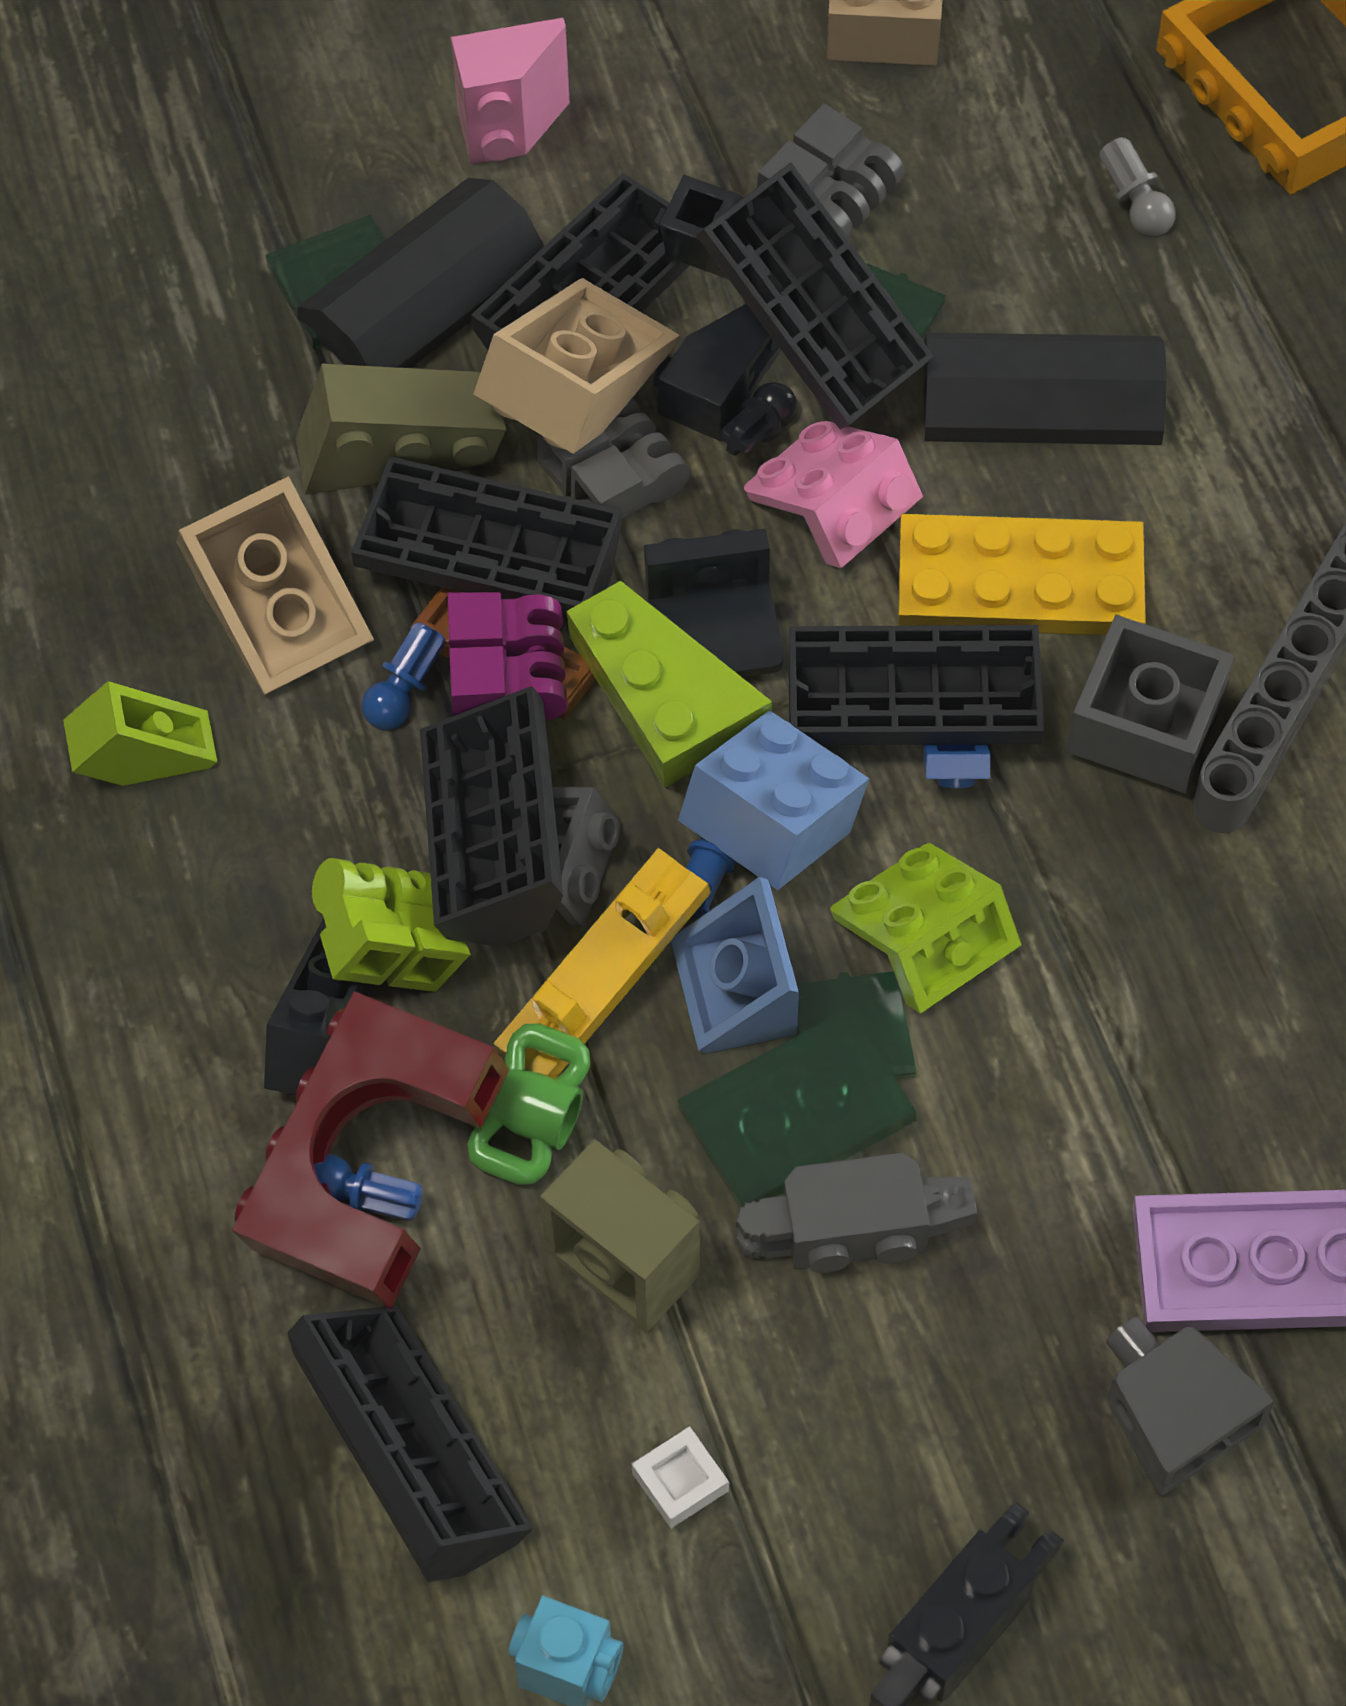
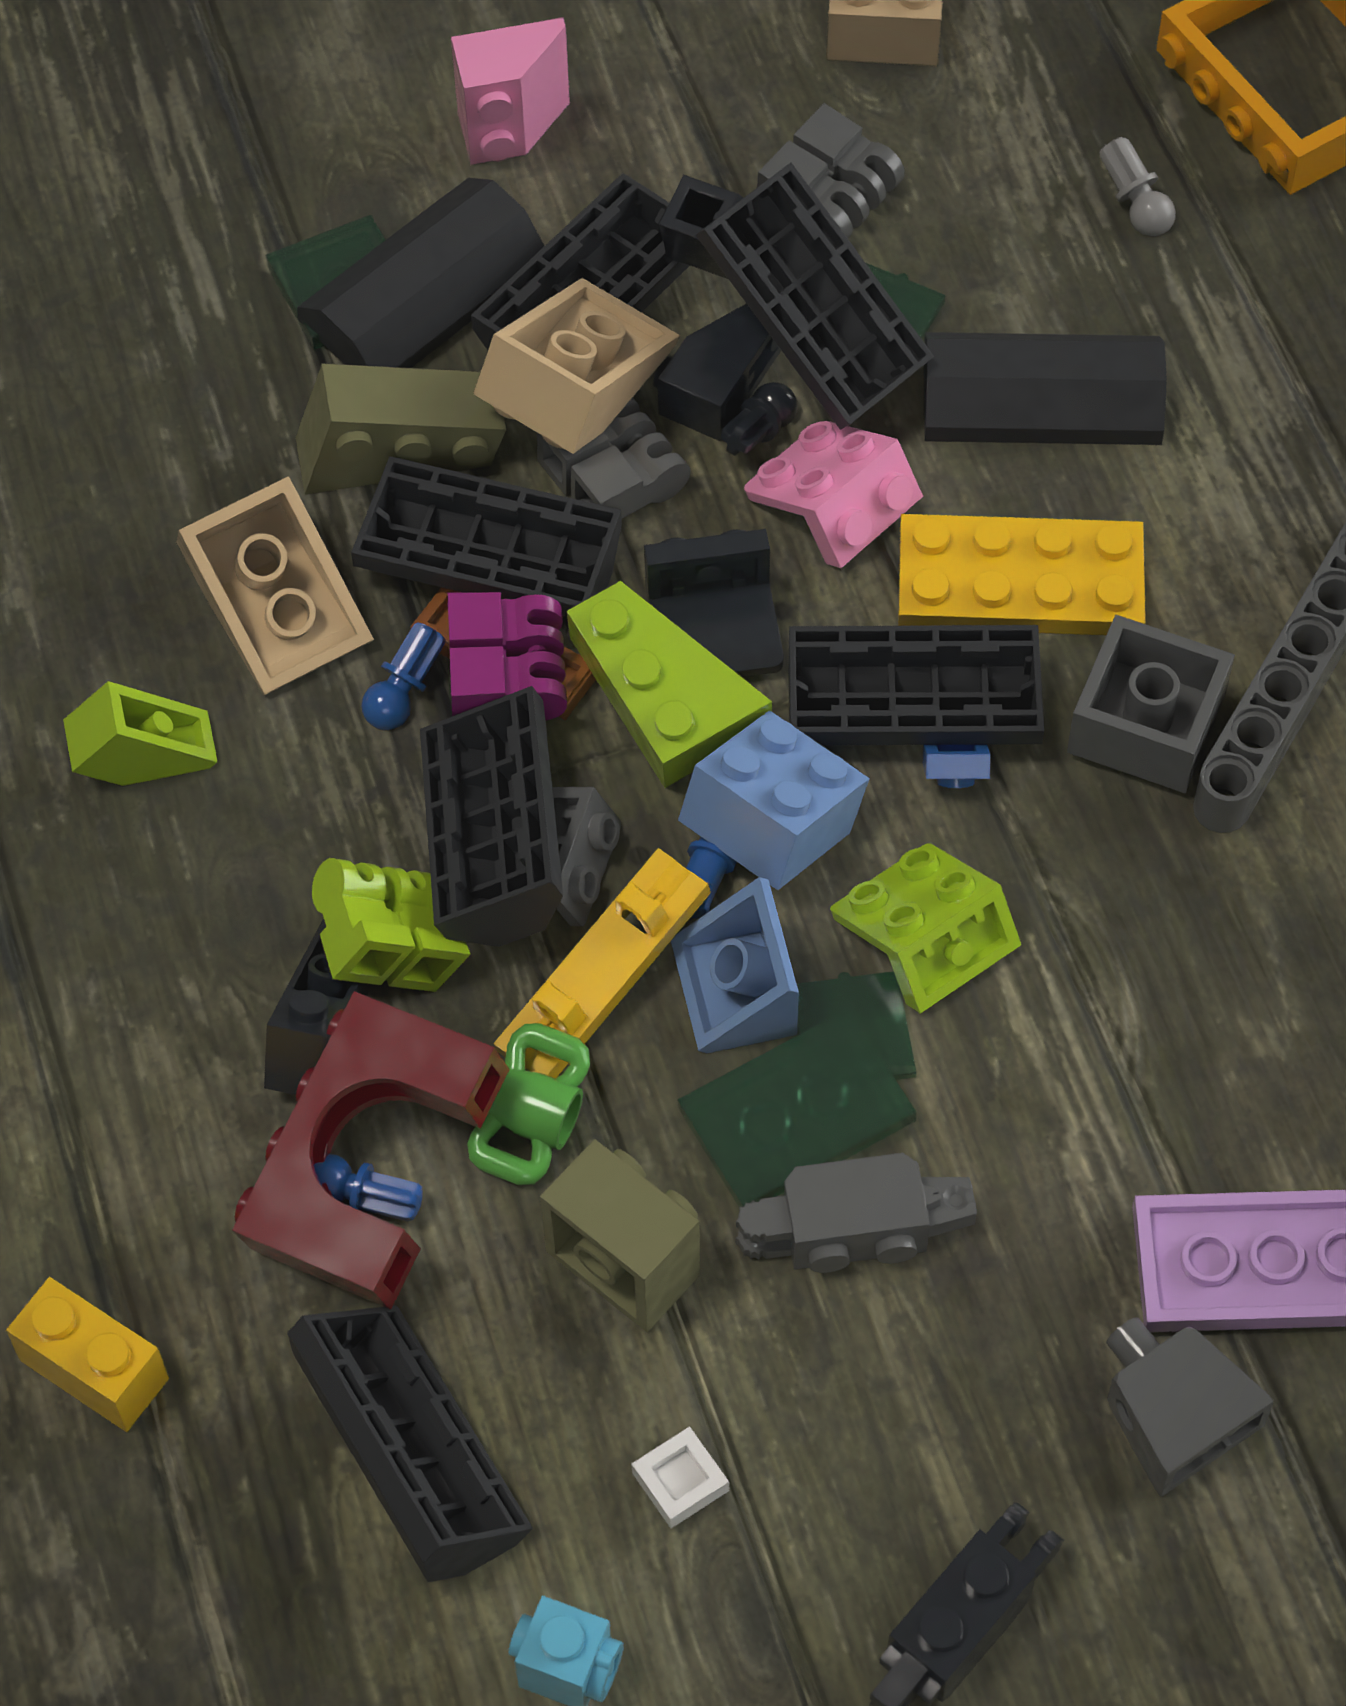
(88, 1354): none -> yellow brick

